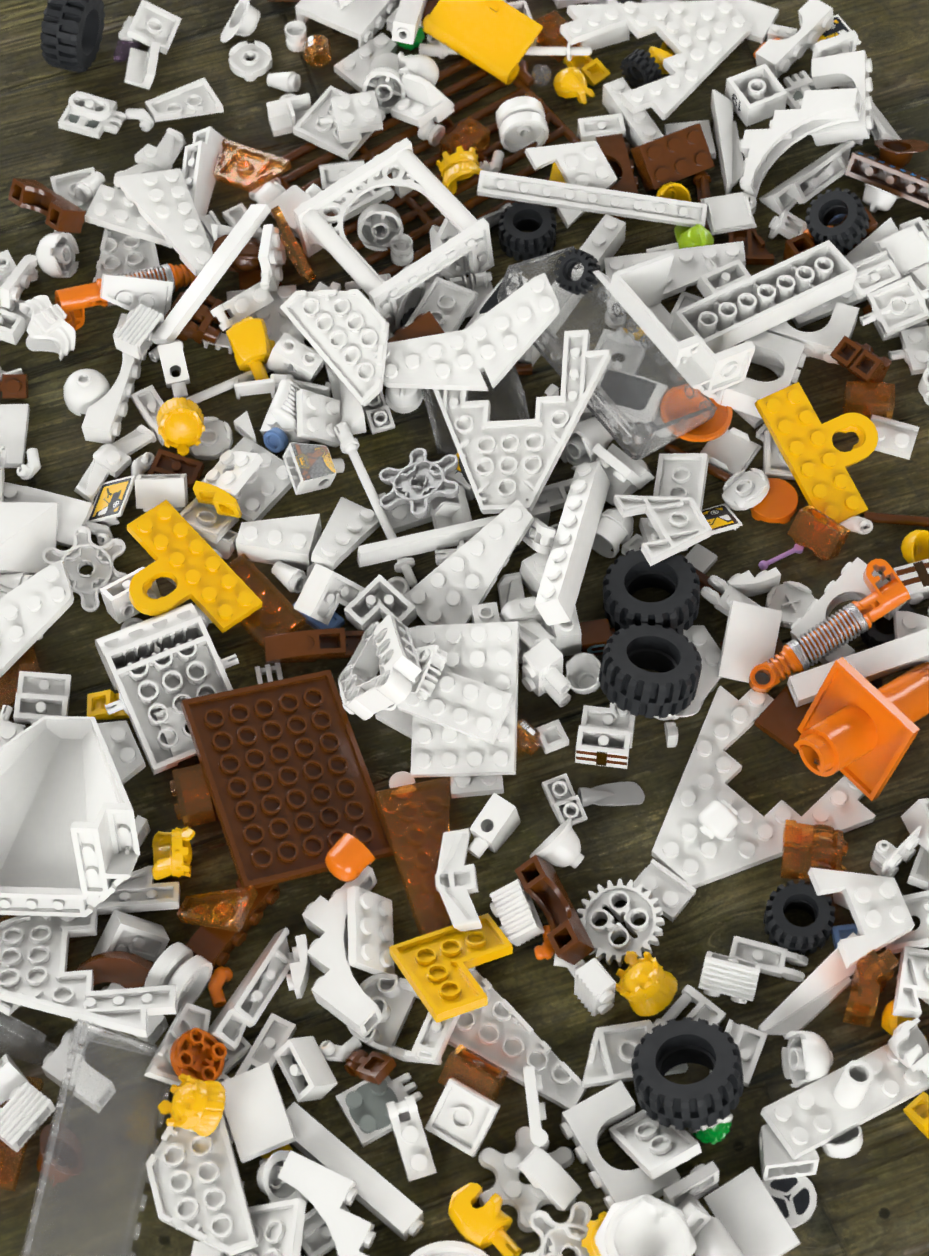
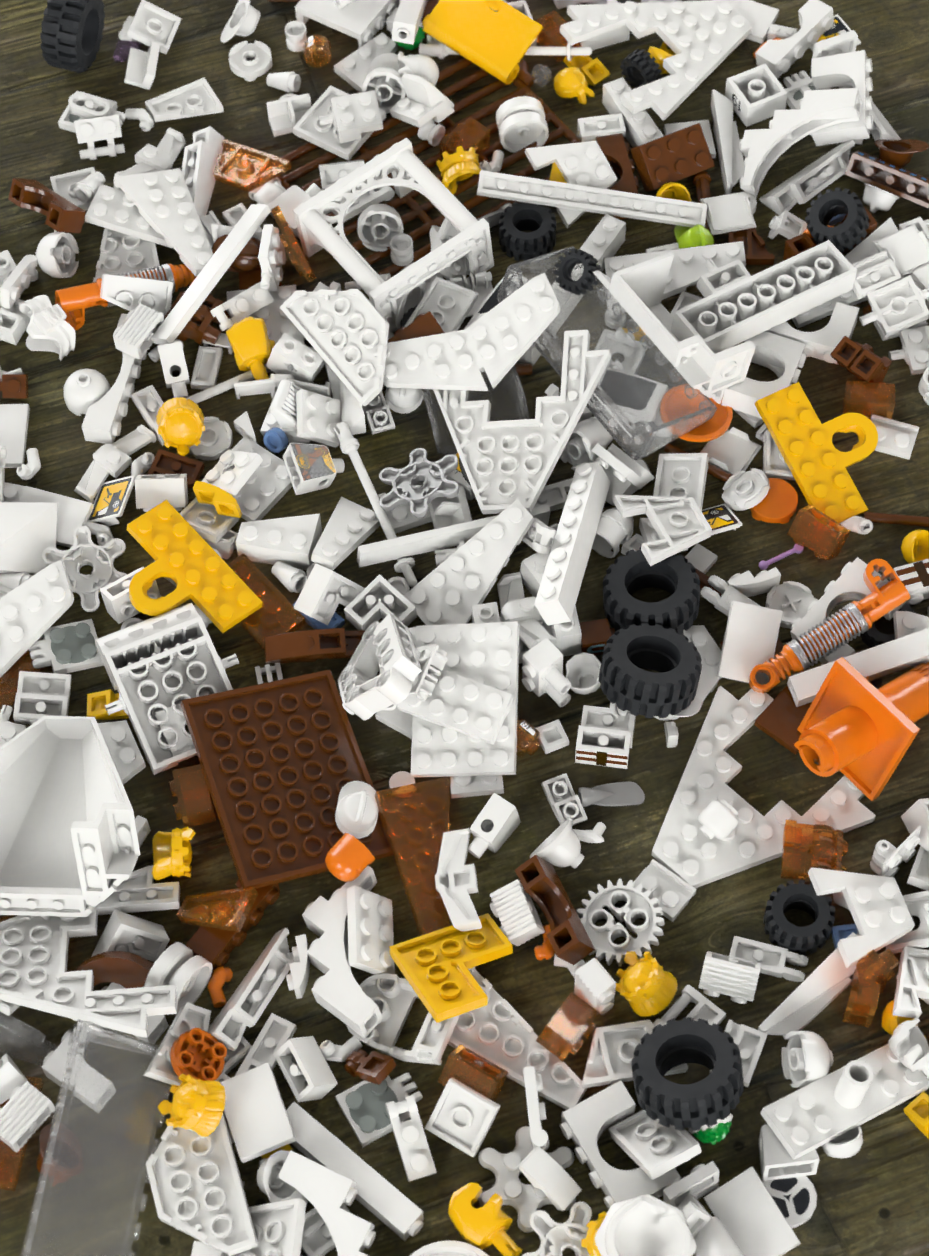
(67, 648): none -> piece
(96, 130): none -> white plate
(206, 367): none -> white tile
(356, 809): none -> white piece
(567, 1026): none -> clear orange brick
(592, 836): none -> white bar

